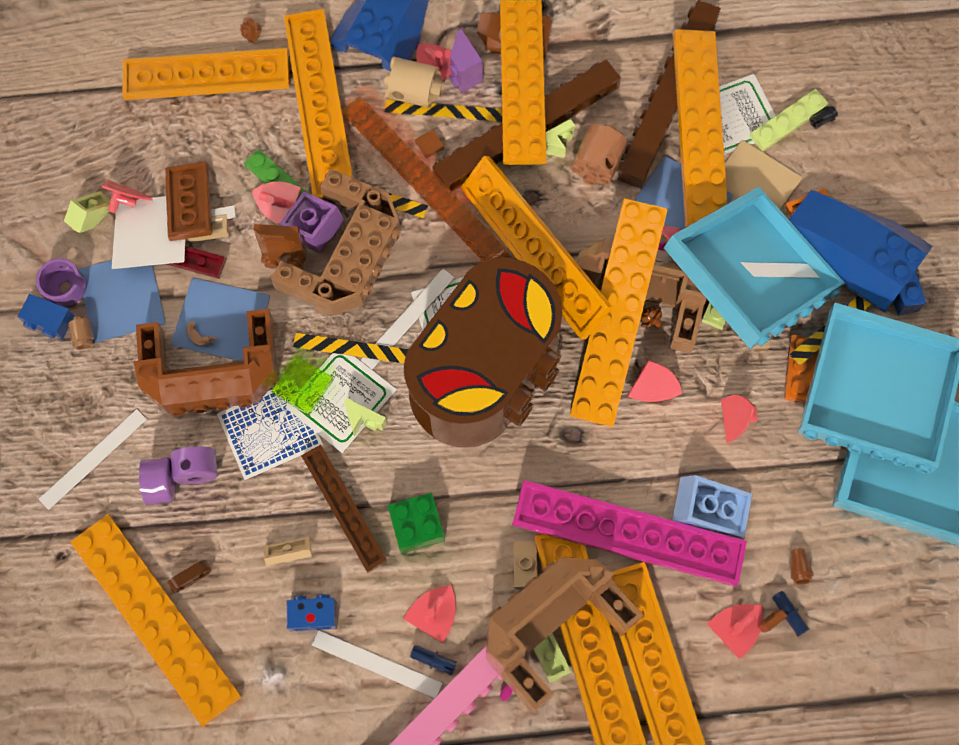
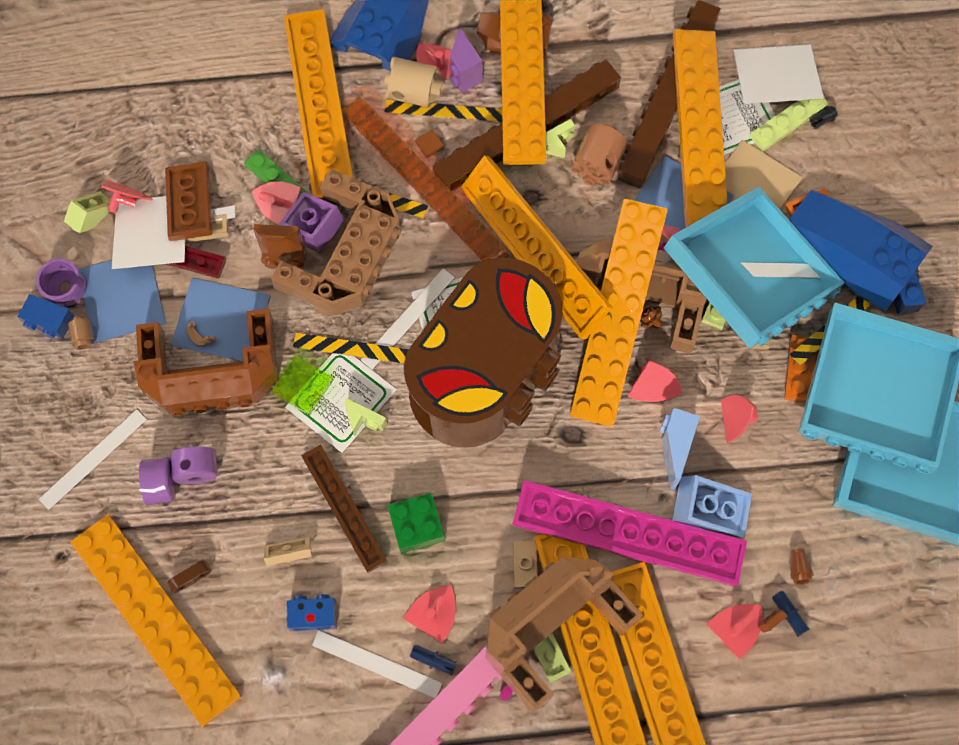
(205, 74): light orange plate -> none
(250, 29): dark orange plant -> none
(266, 435): white sticker -> none
(677, 439): none -> light blue slope
(778, 74): none -> white sticker

